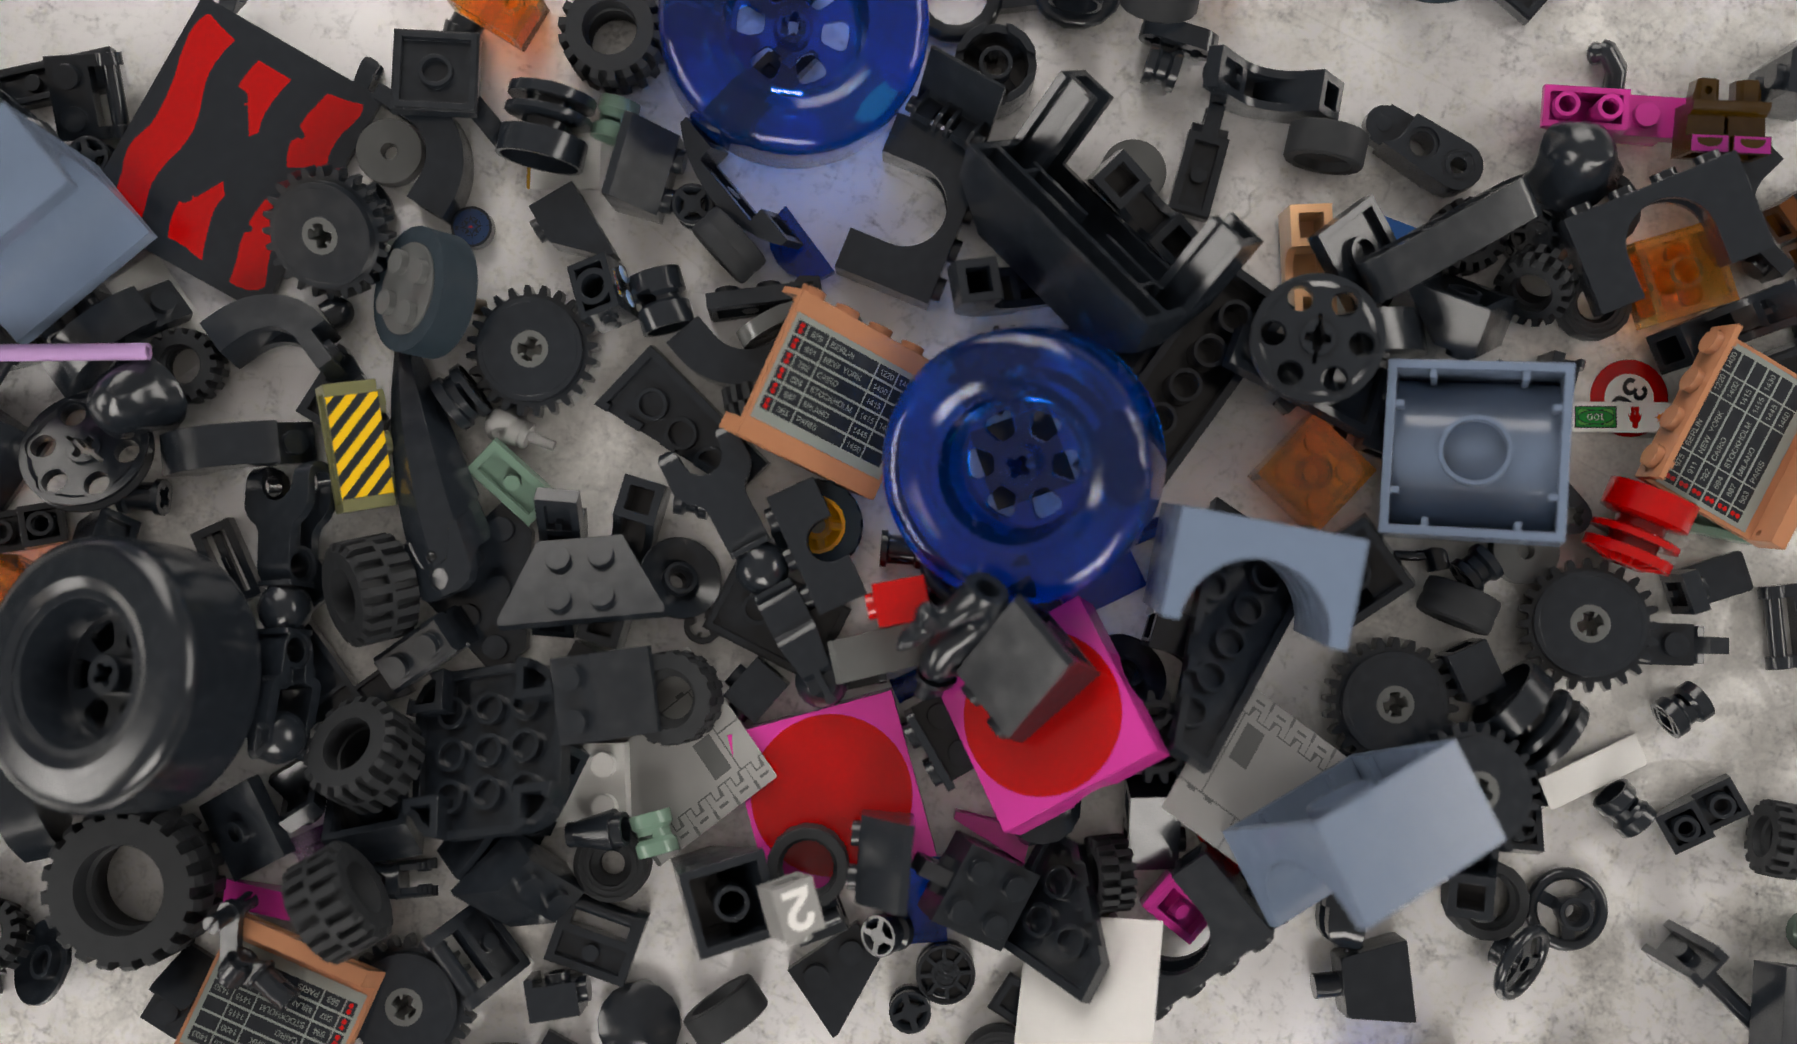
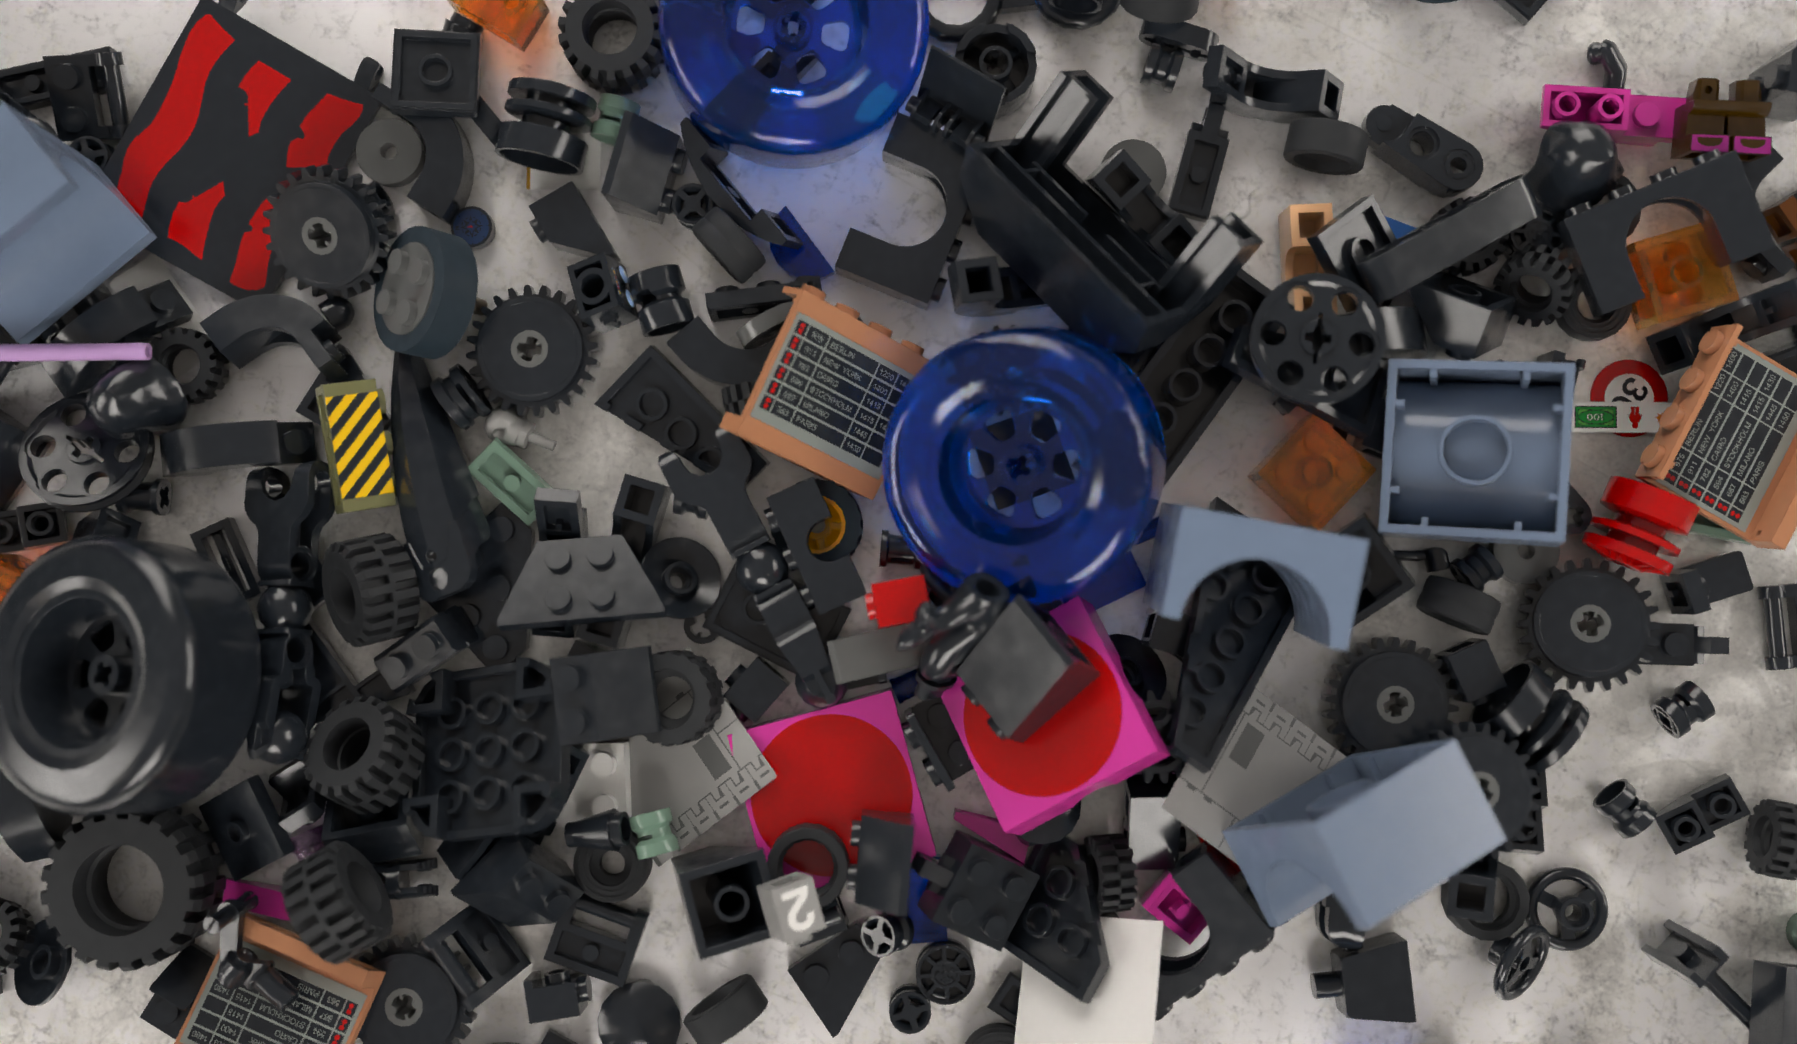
(1592, 771): white sticker -> none

